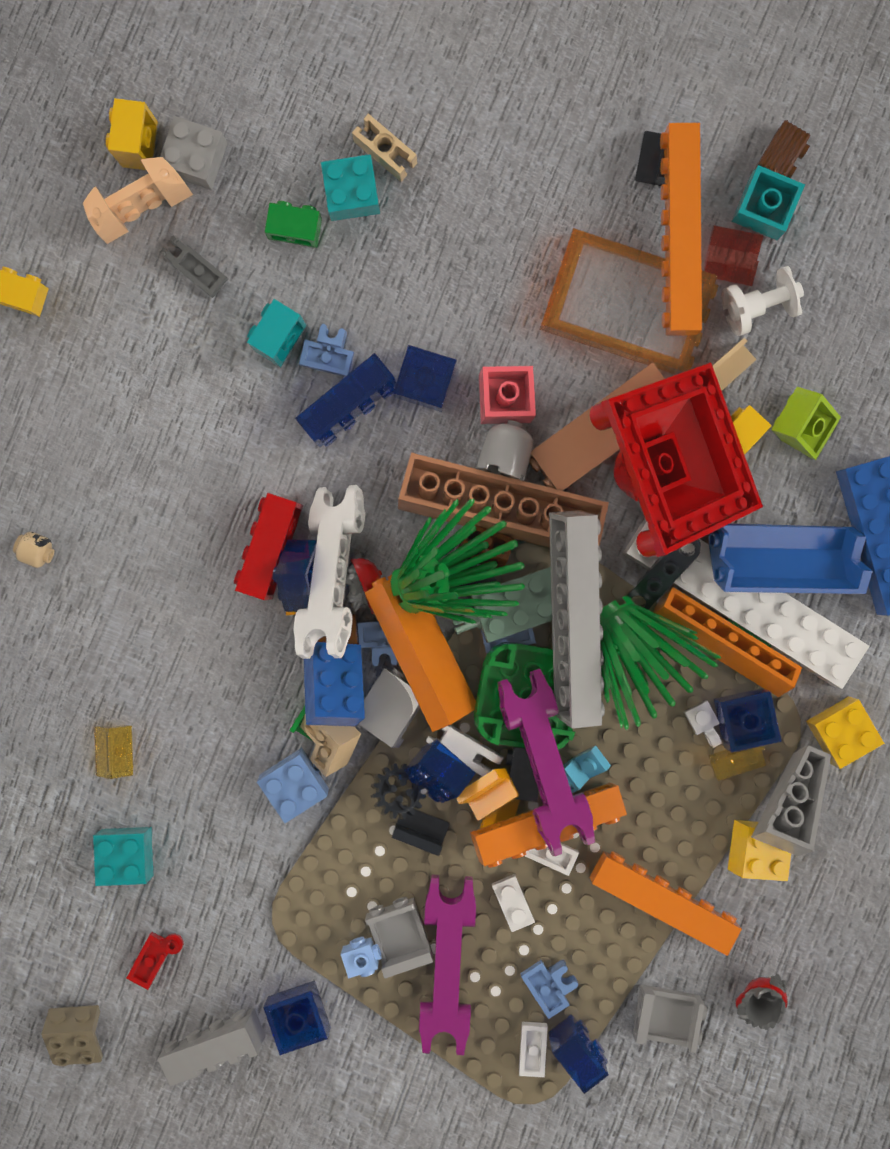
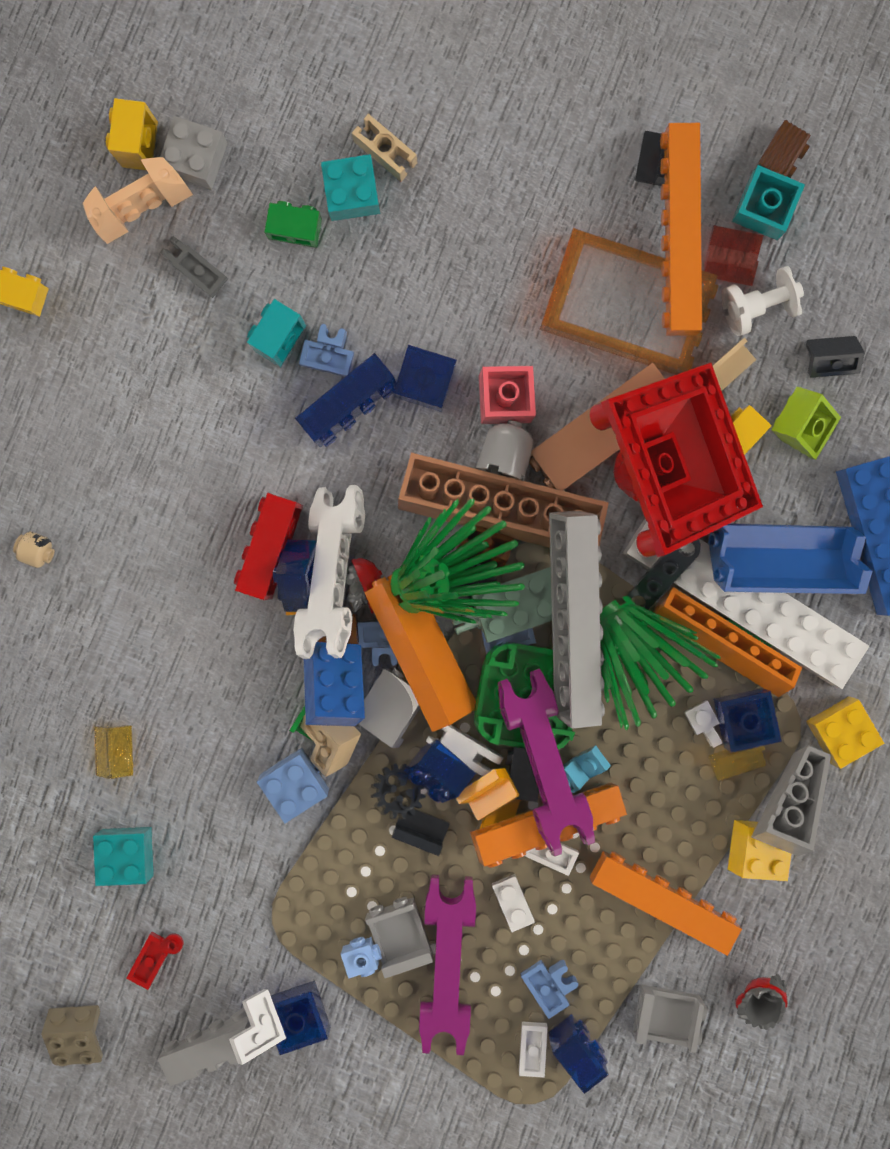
(264, 1028): none -> white plate
(835, 356): none -> black panel

